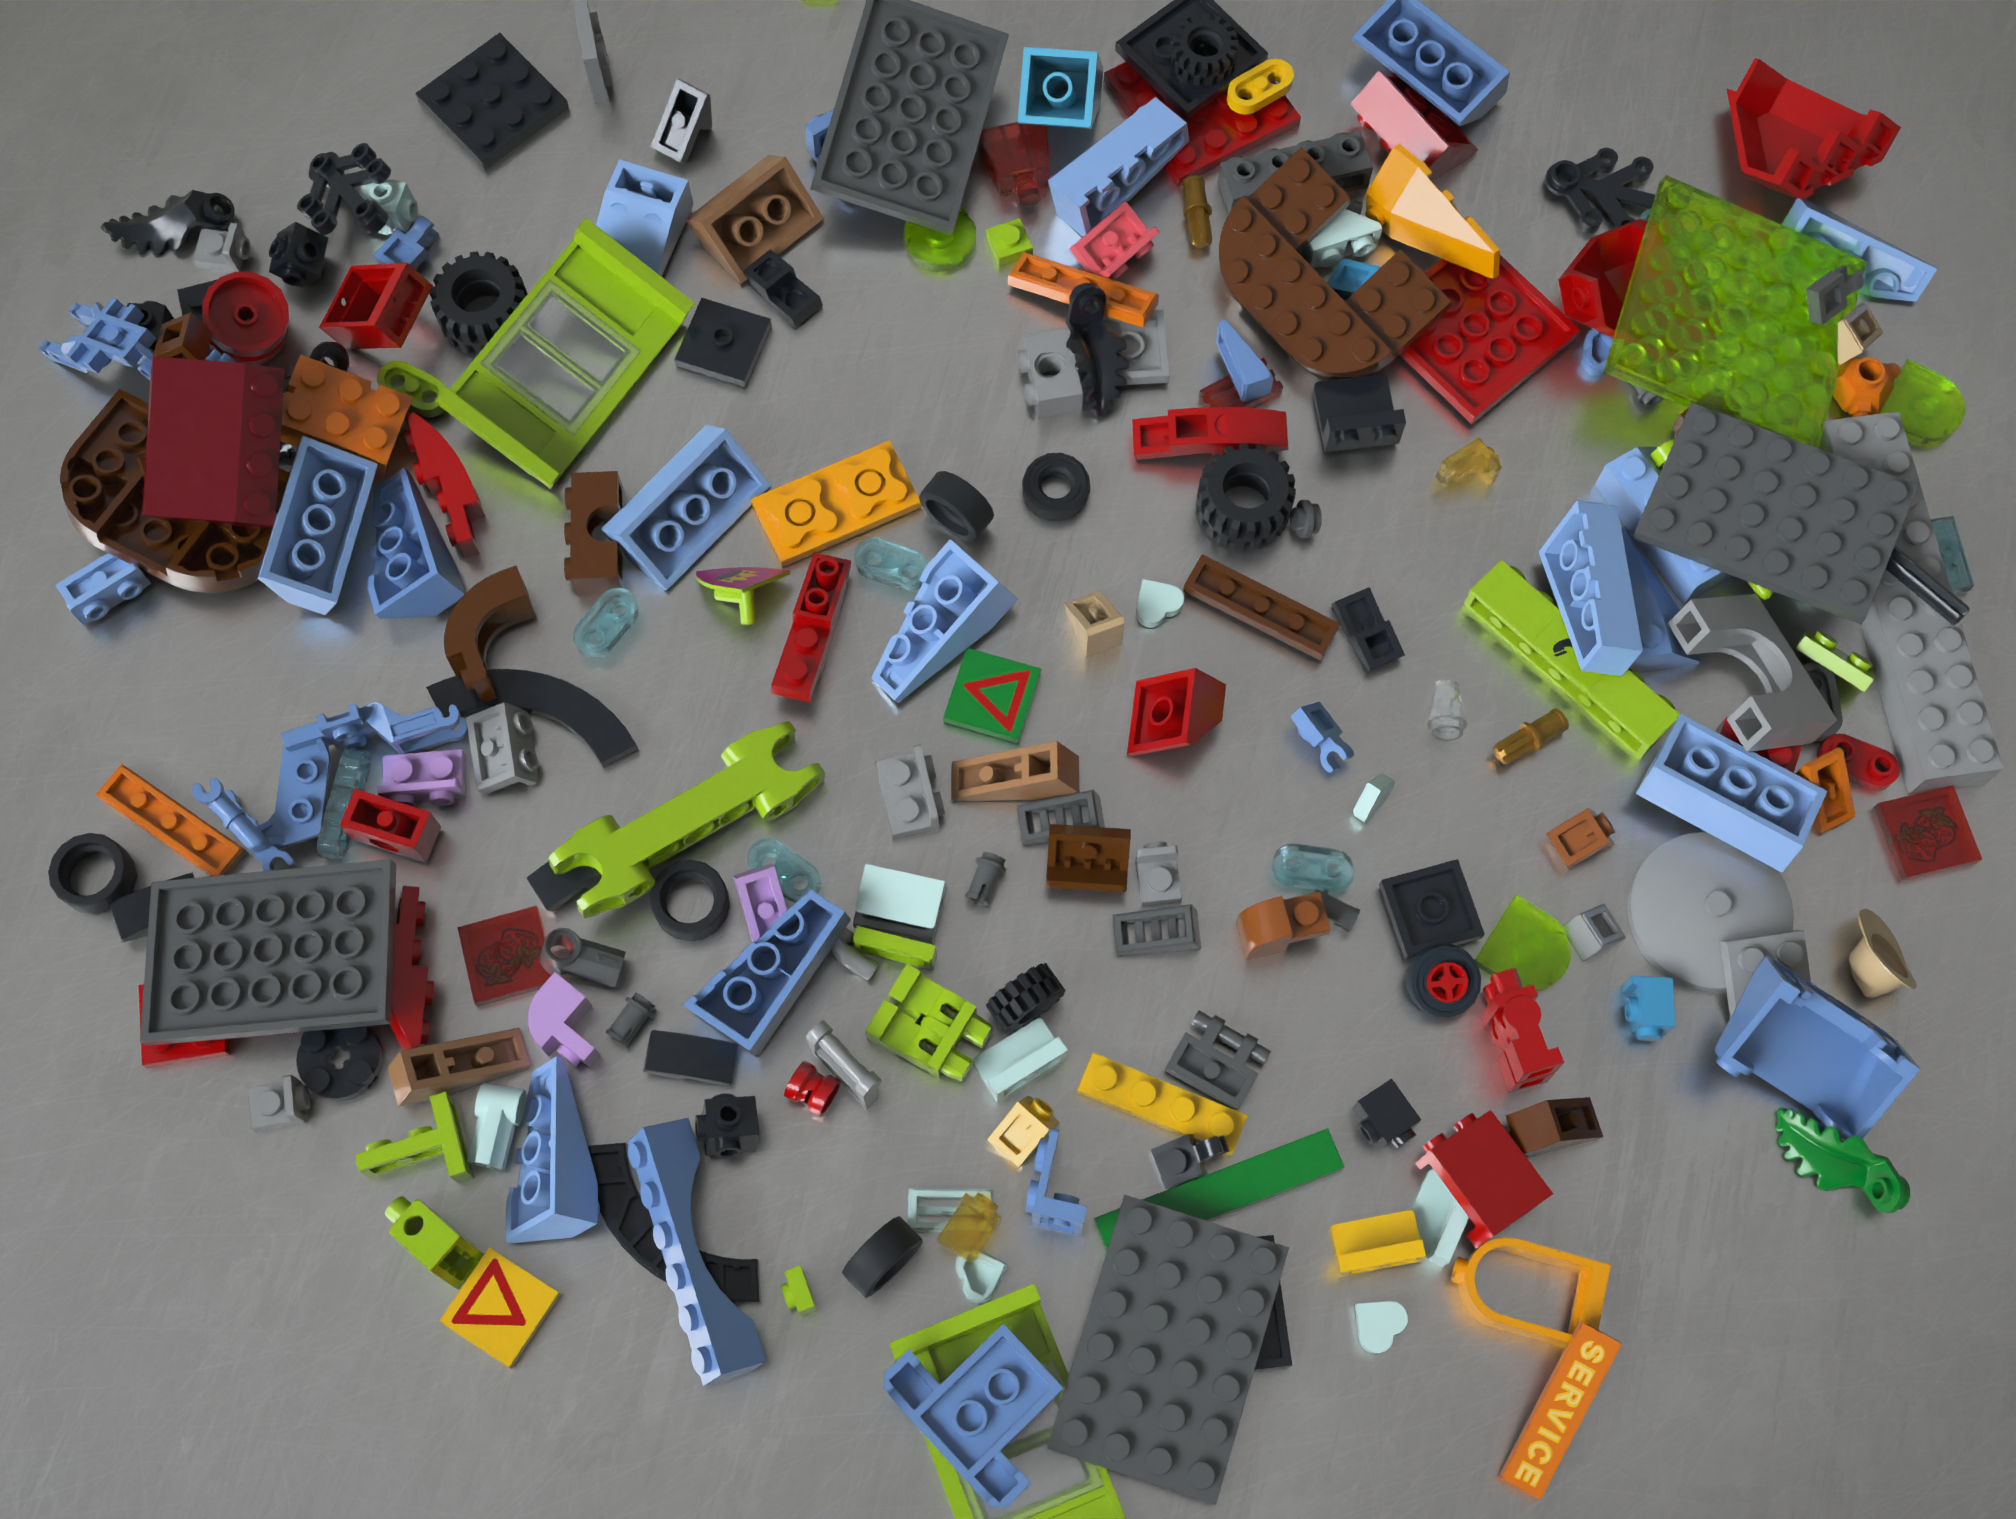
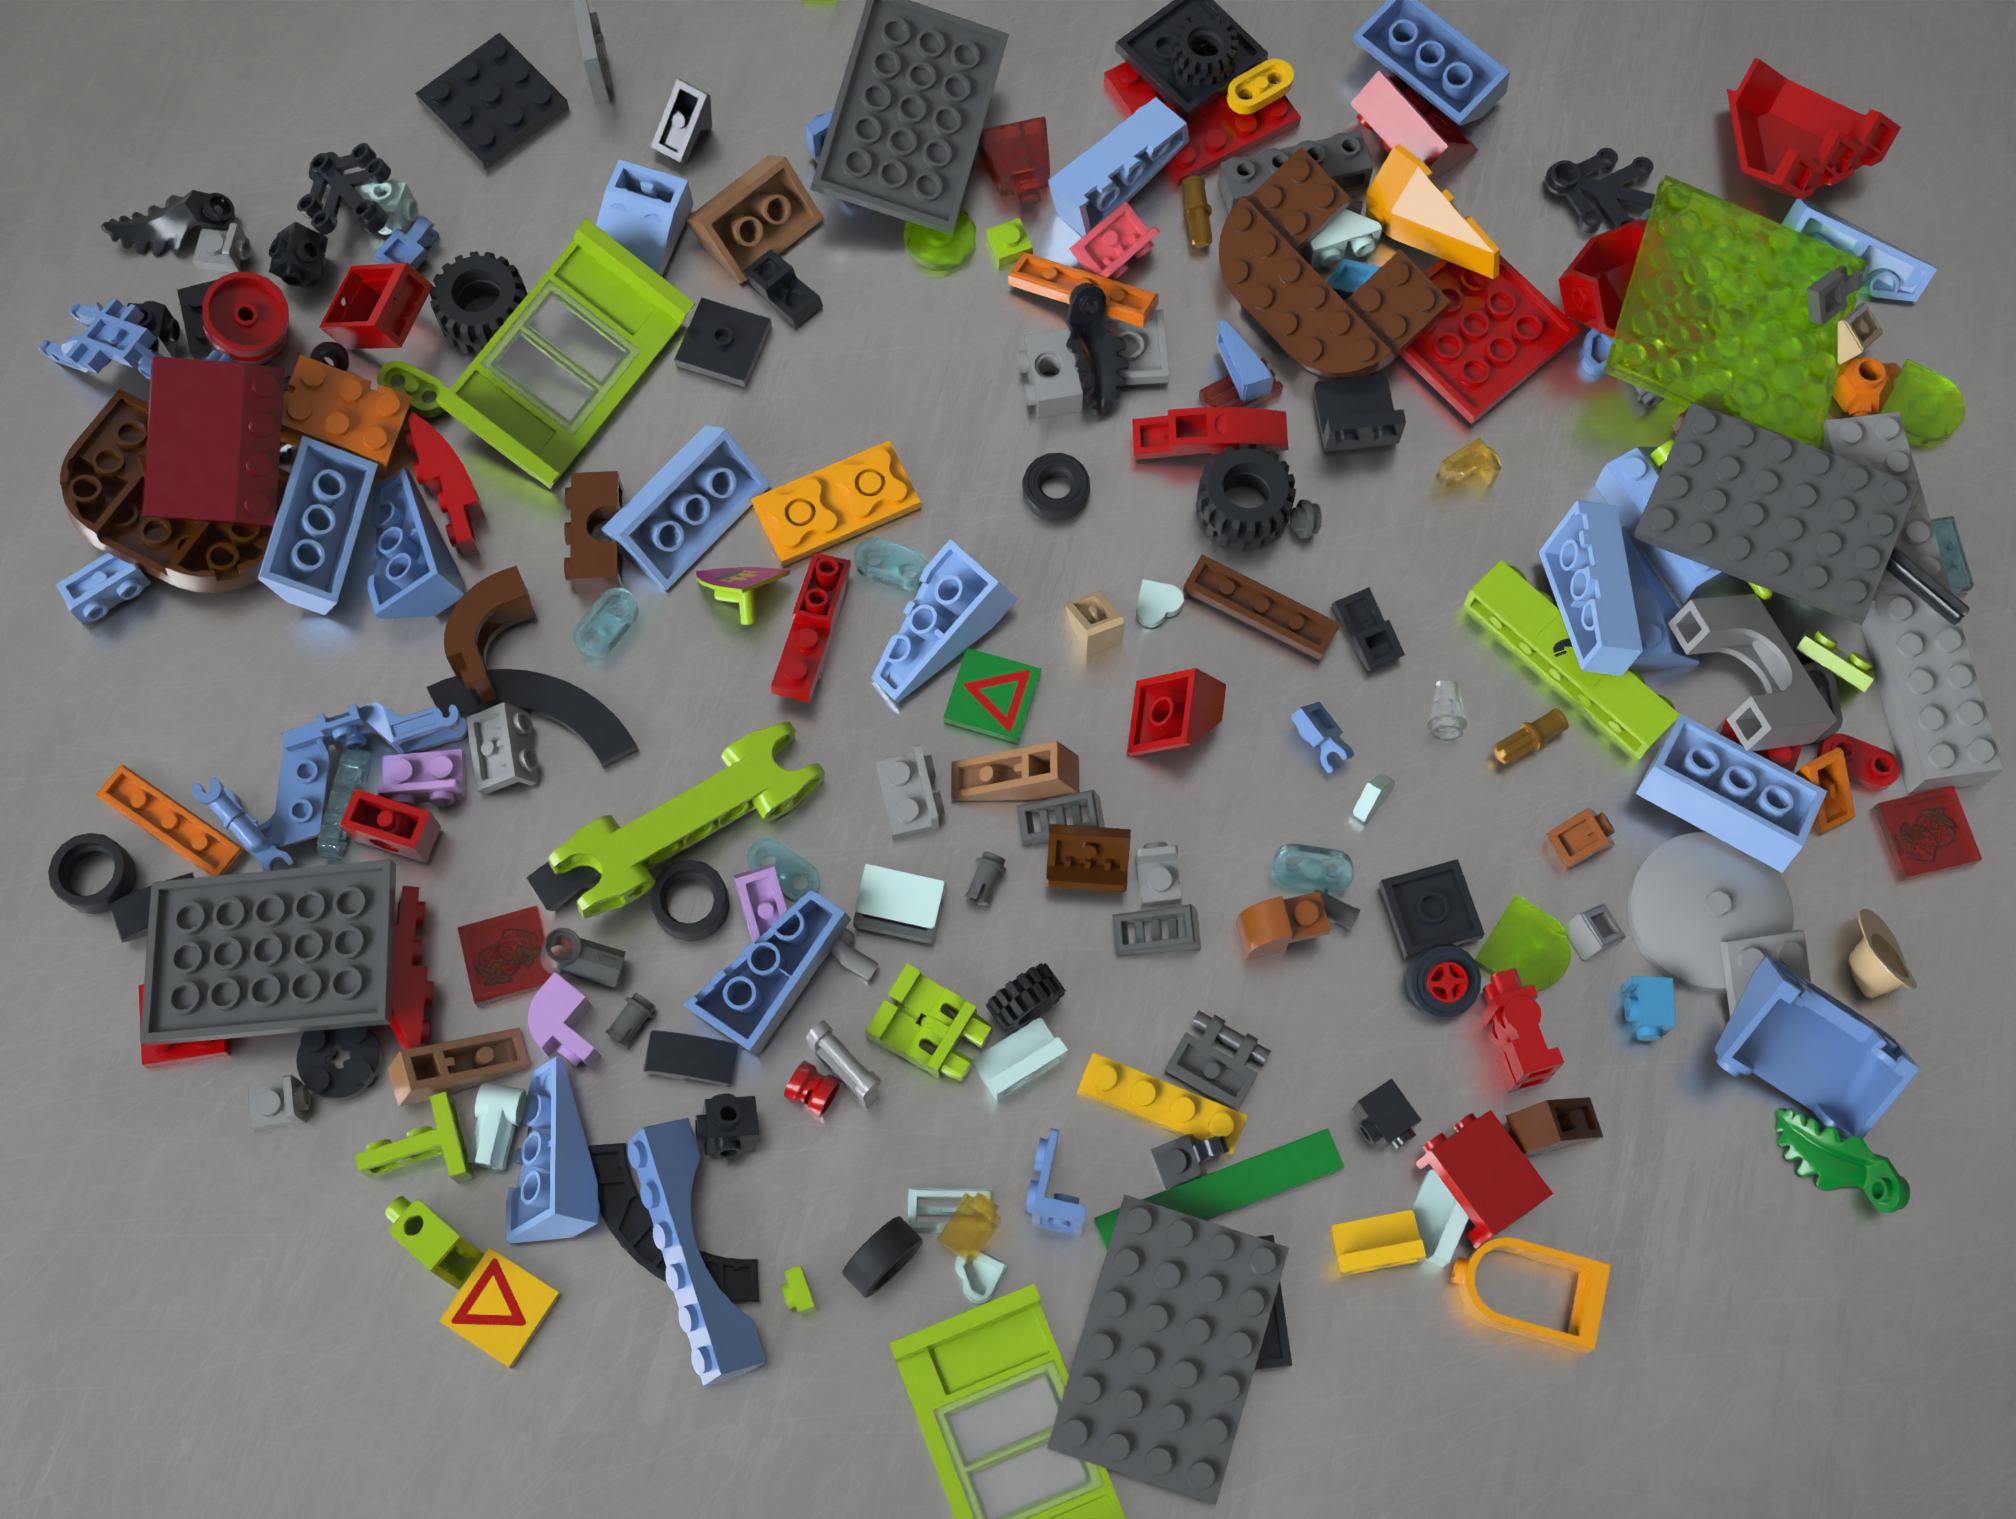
(183, 338): reddish brown brick -> none
(895, 948): lime tile -> none
(956, 506): black tyre -> none
(977, 1410): medium blue piece -> none
(1022, 1129): yellow bracket -> none
(1060, 87): medium azure slope -> none
(1378, 1324): light aqua tile -> none
(1560, 1409): orange tile -> none

